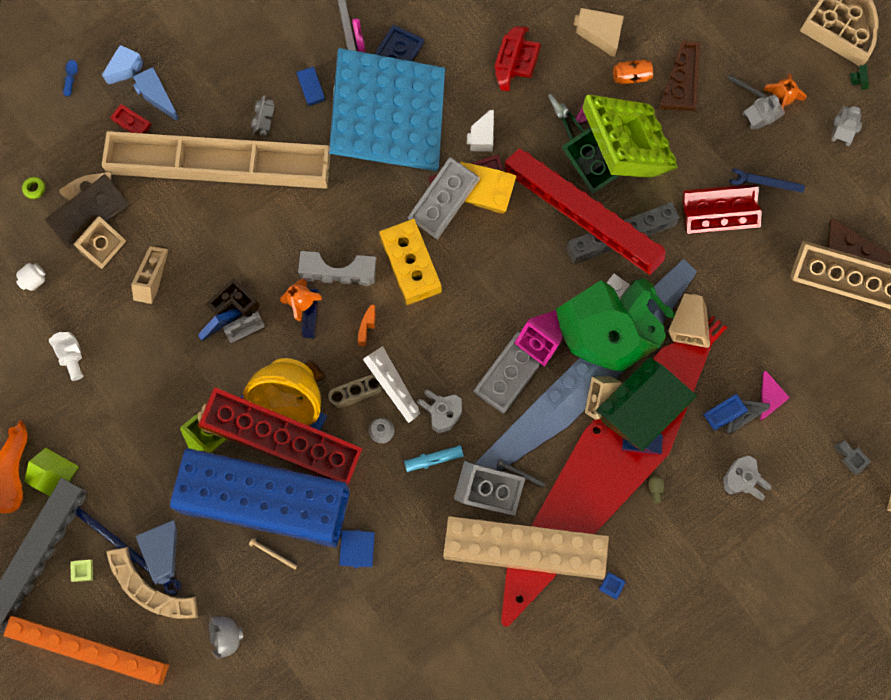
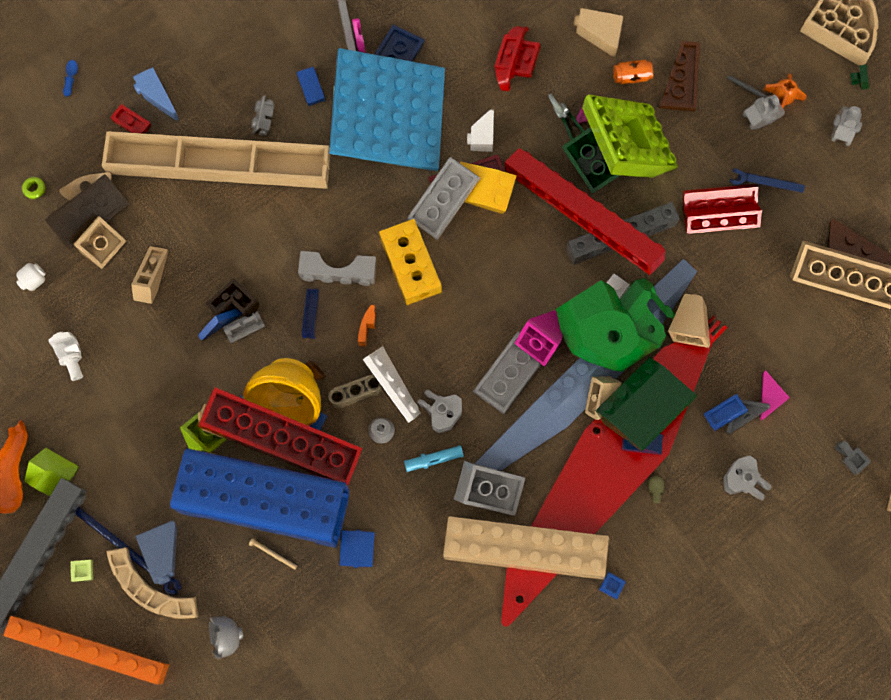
(122, 65): light blue slope -> none
(299, 298): orange piece -> none
(500, 464): dark grey piece -> none

